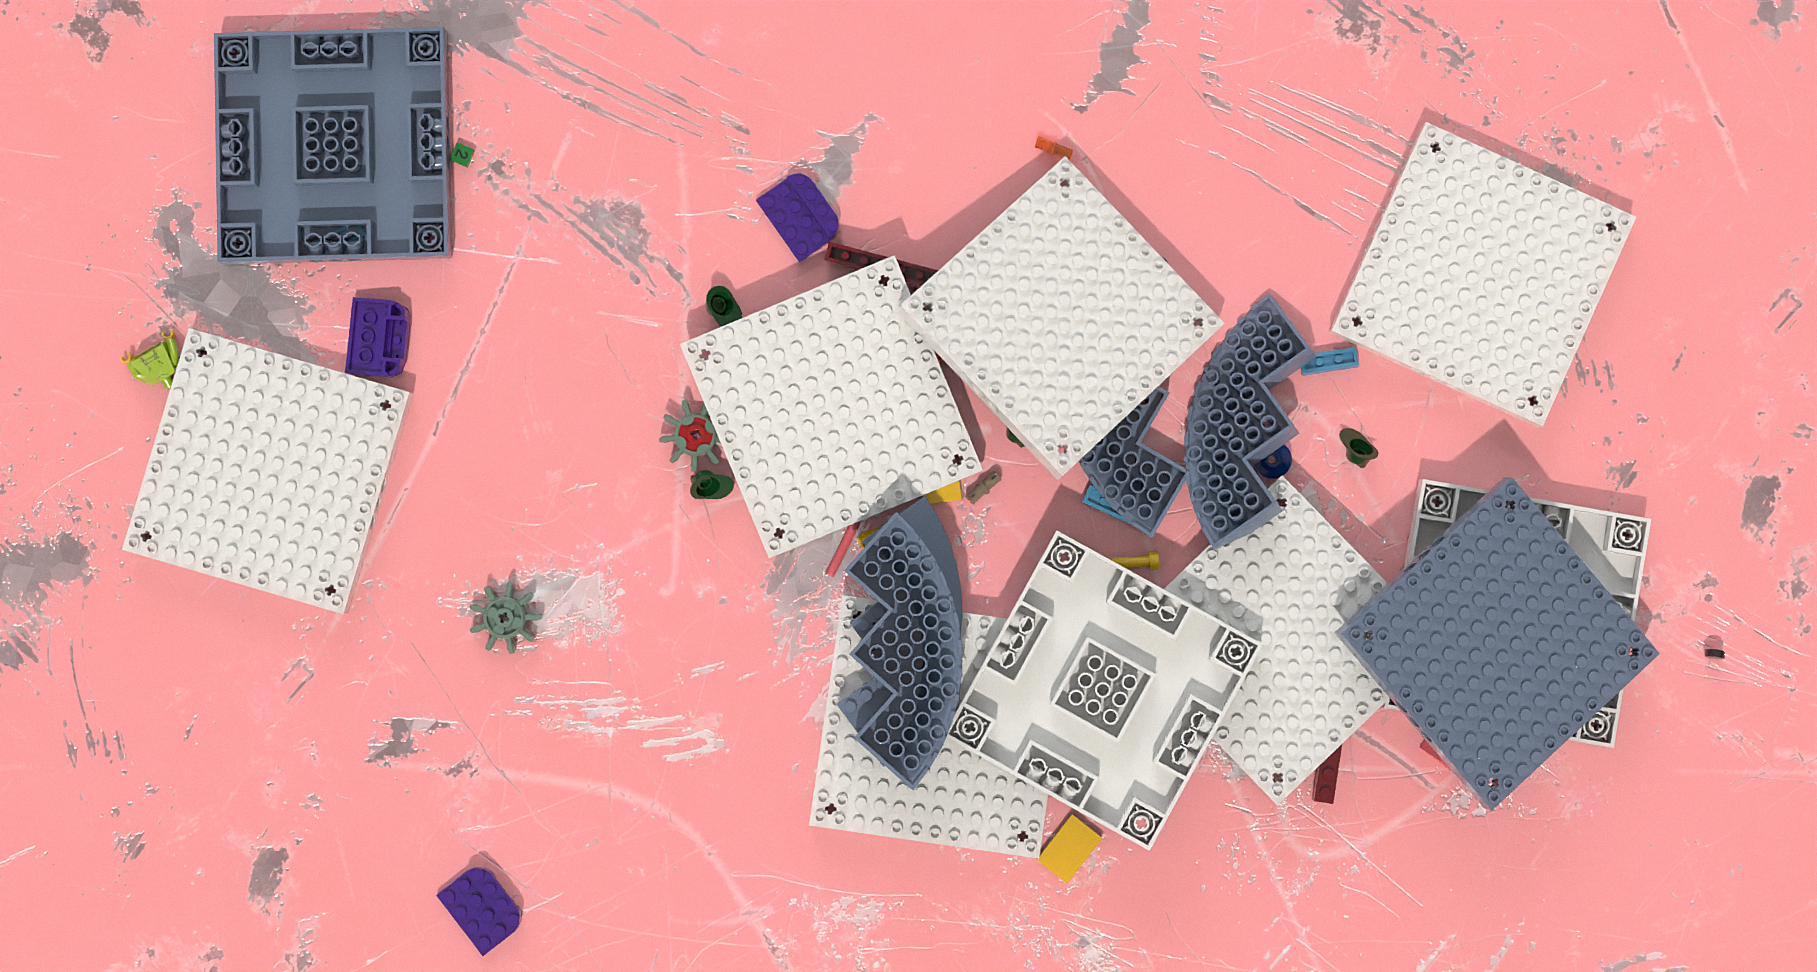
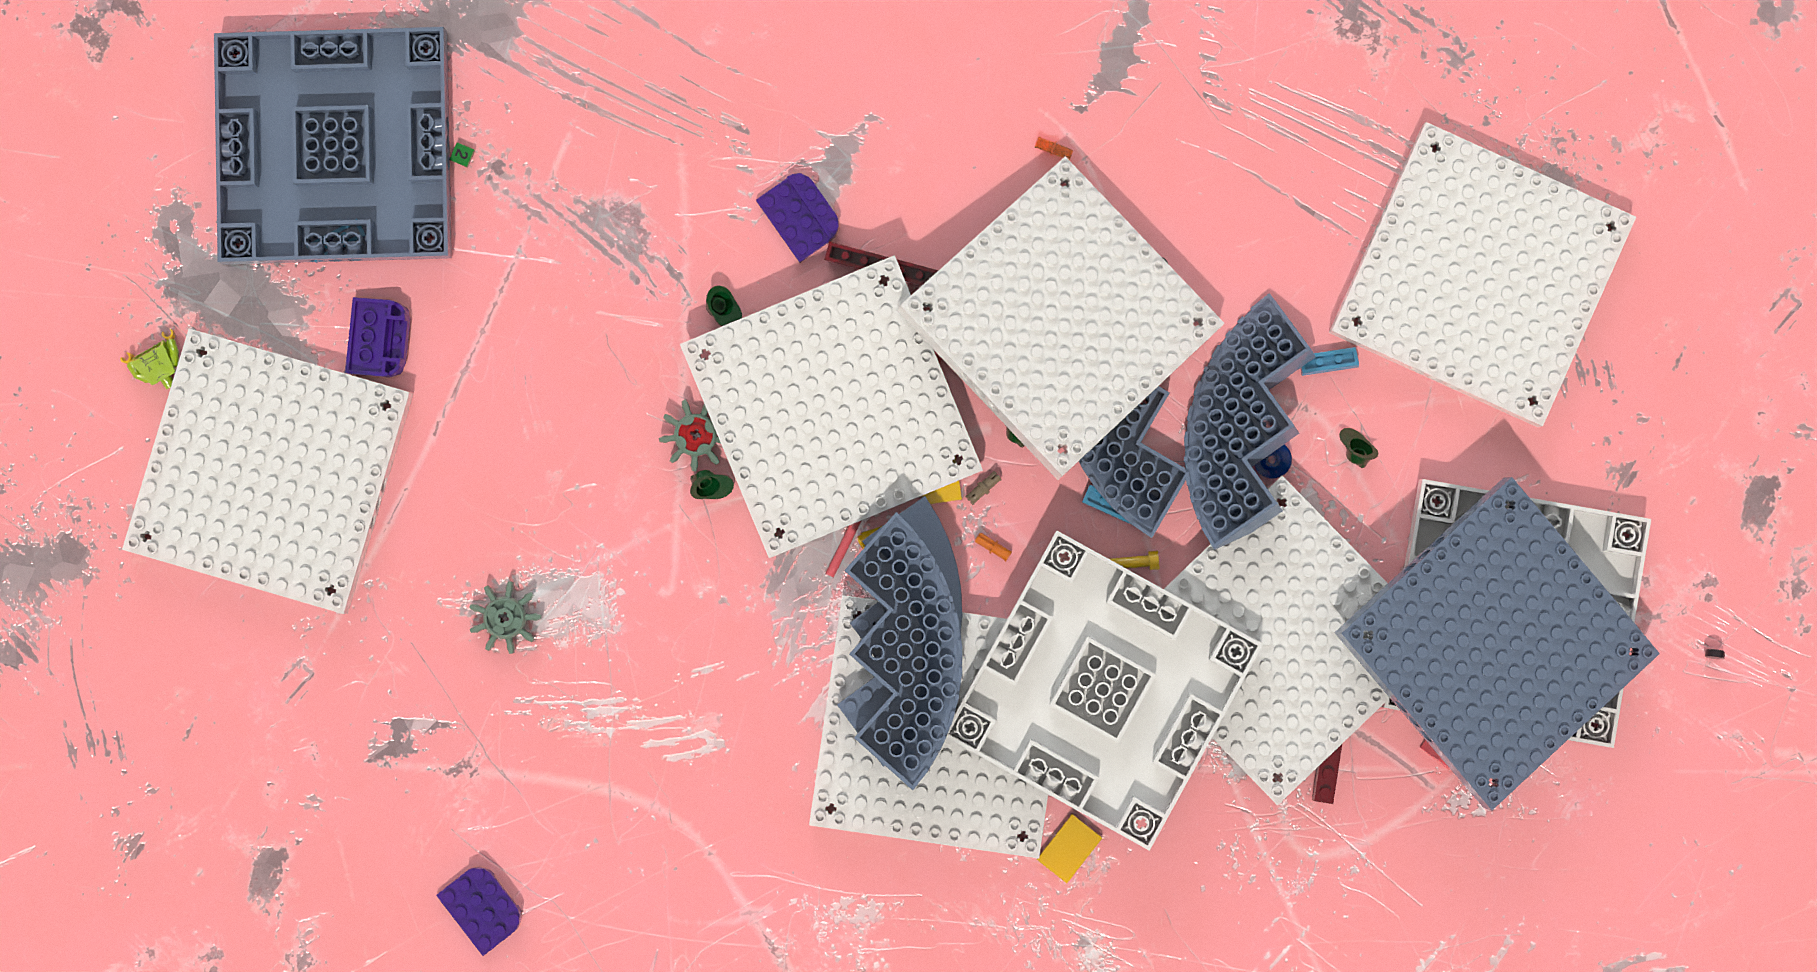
(993, 546): none -> orange axle

